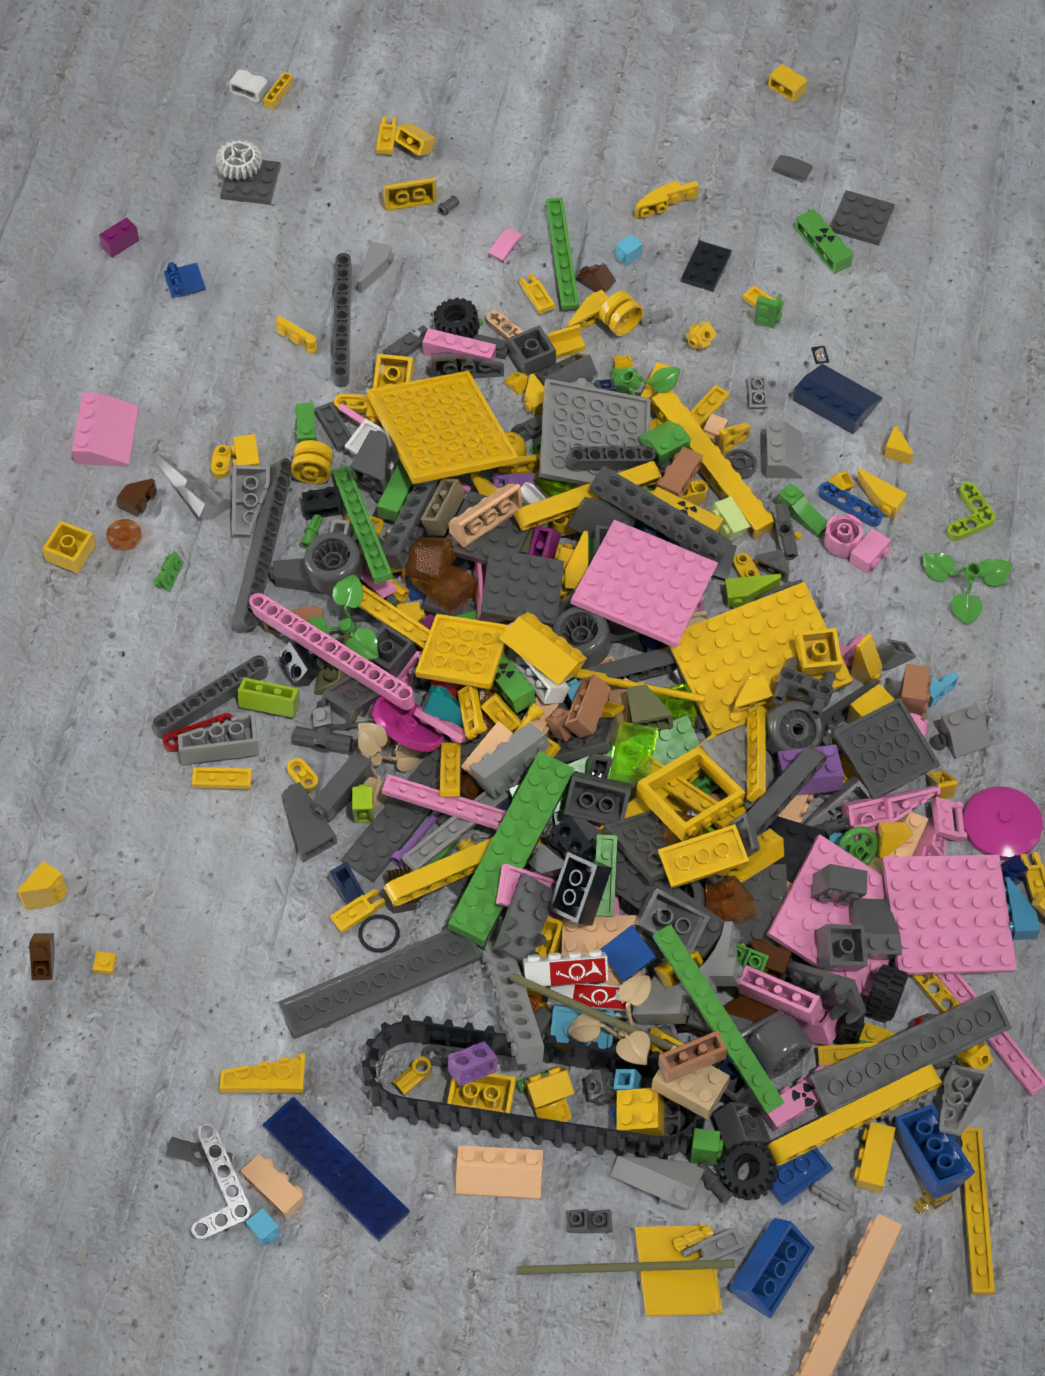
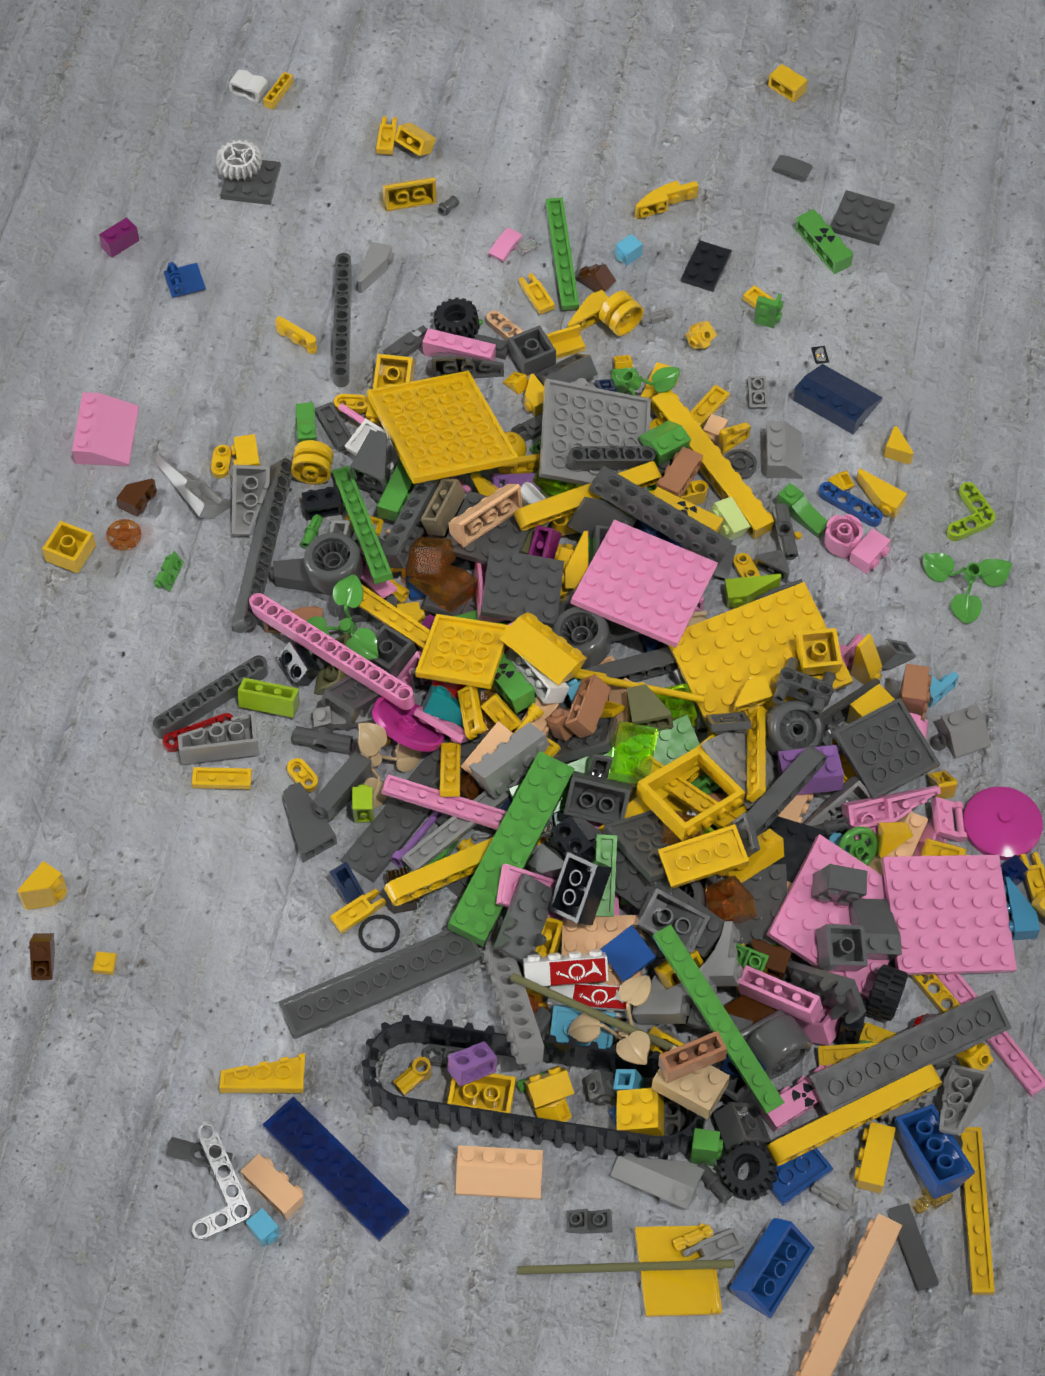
(728, 721): none -> dark grey plate
(914, 1248): none -> dark grey tile
(938, 848): none -> yellow hinge

